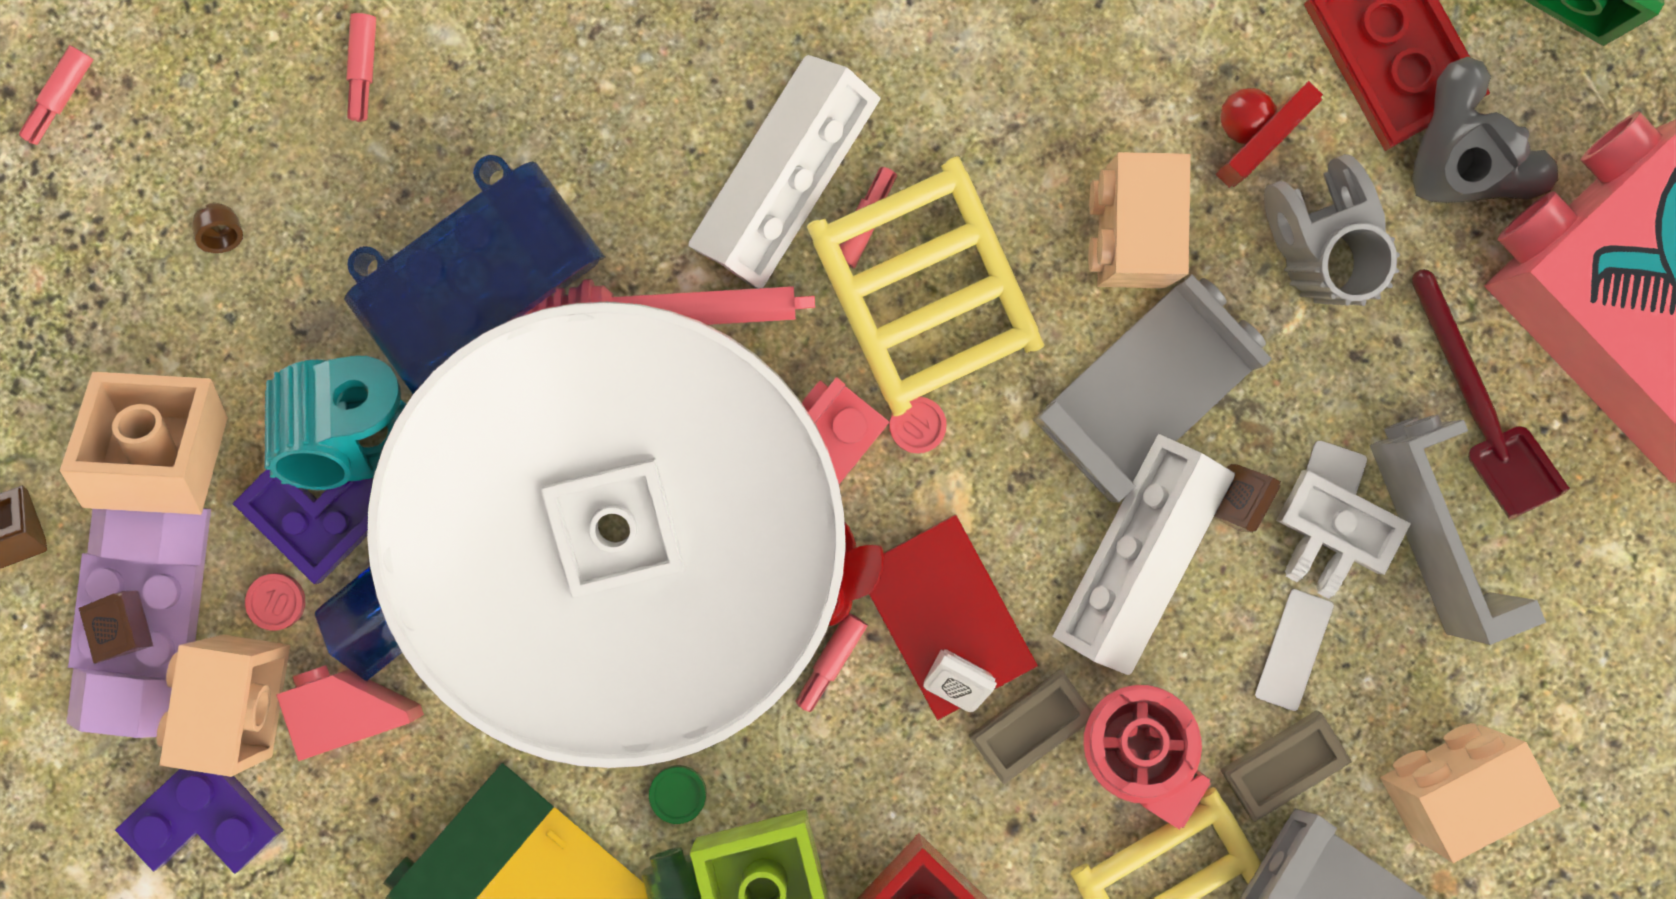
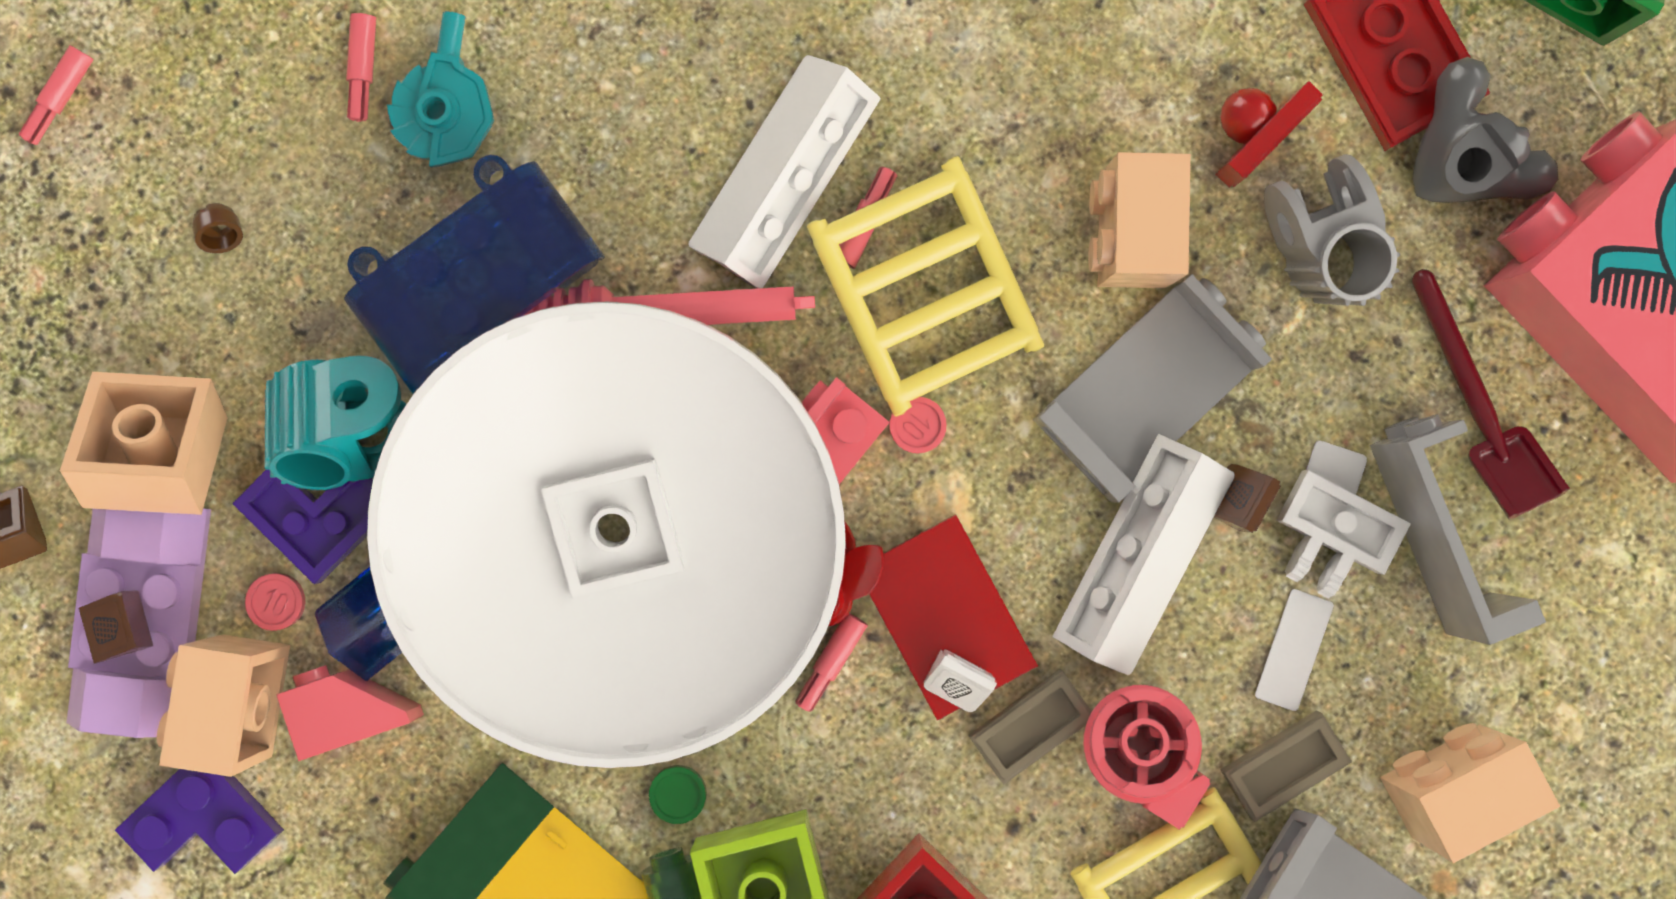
(443, 107): none -> teal piece

